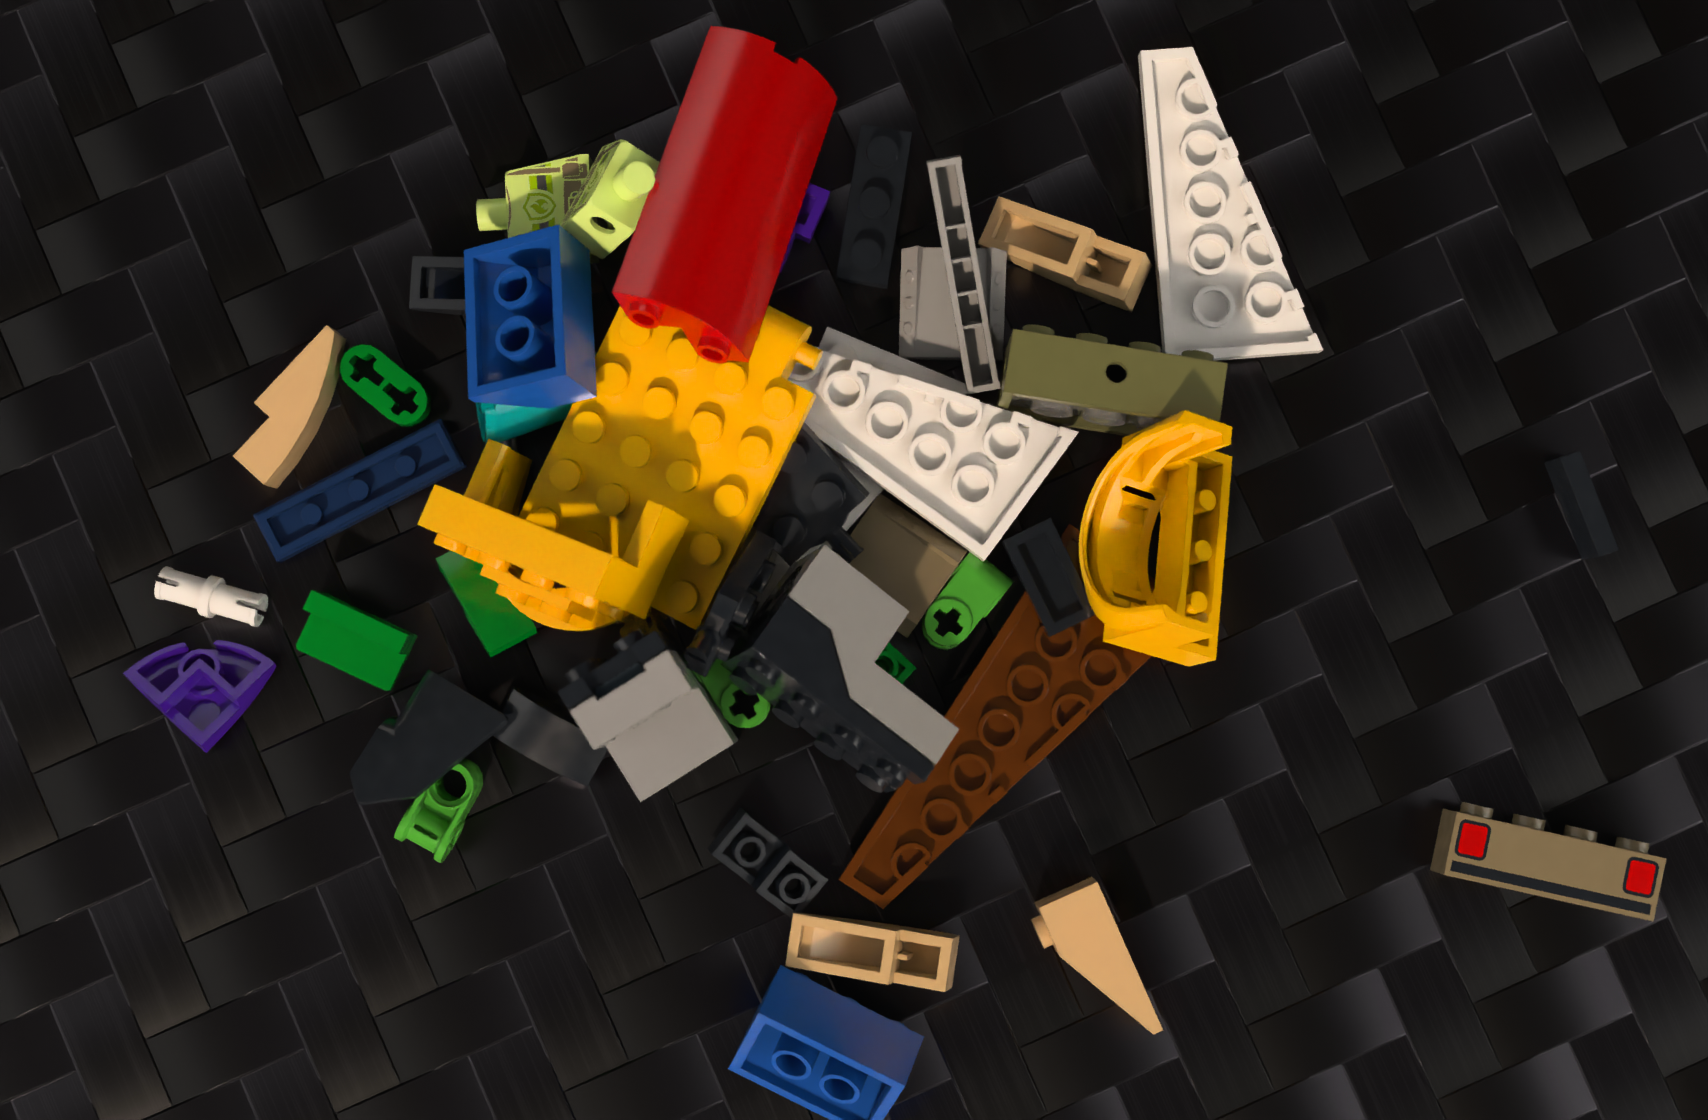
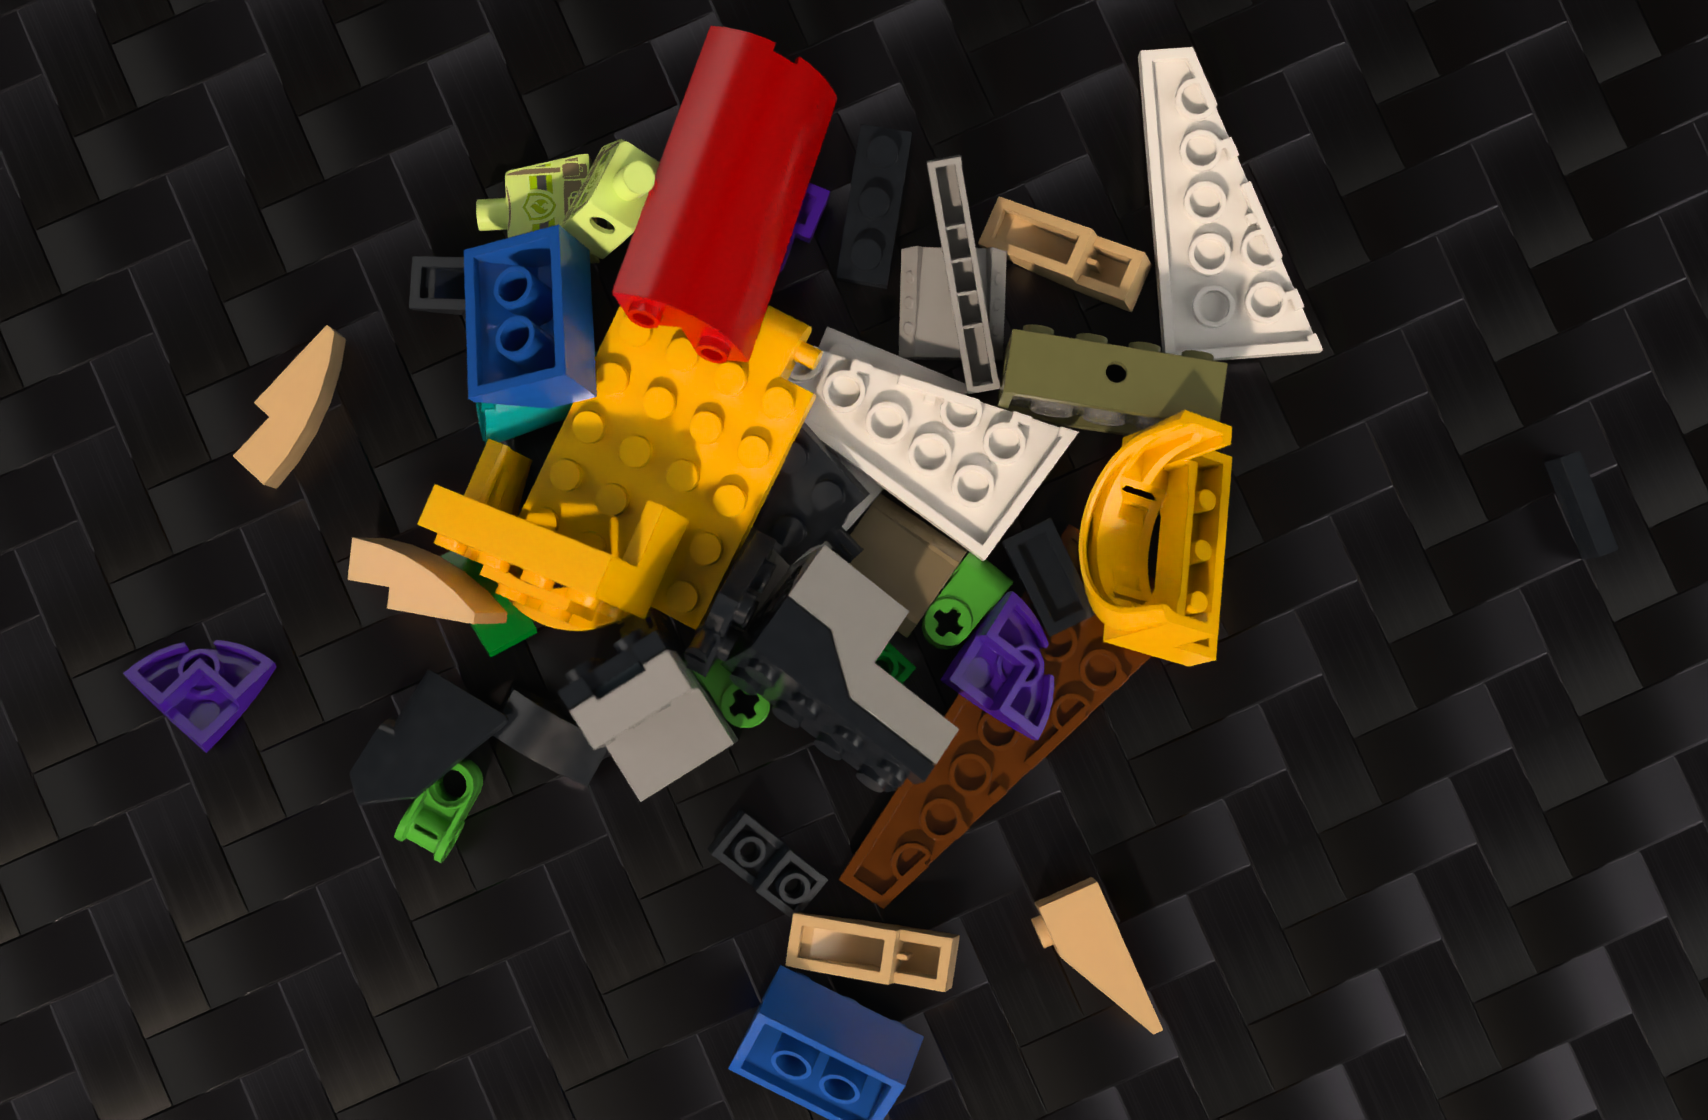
(211, 596): white pin -> none
(354, 640): green panel -> none
(360, 490): dark blue tile -> none
(378, 395): green beam -> none
(422, 582): none -> tan slope
(1004, 668): none -> dark purple brick
(1548, 864): dark tan brick -> none

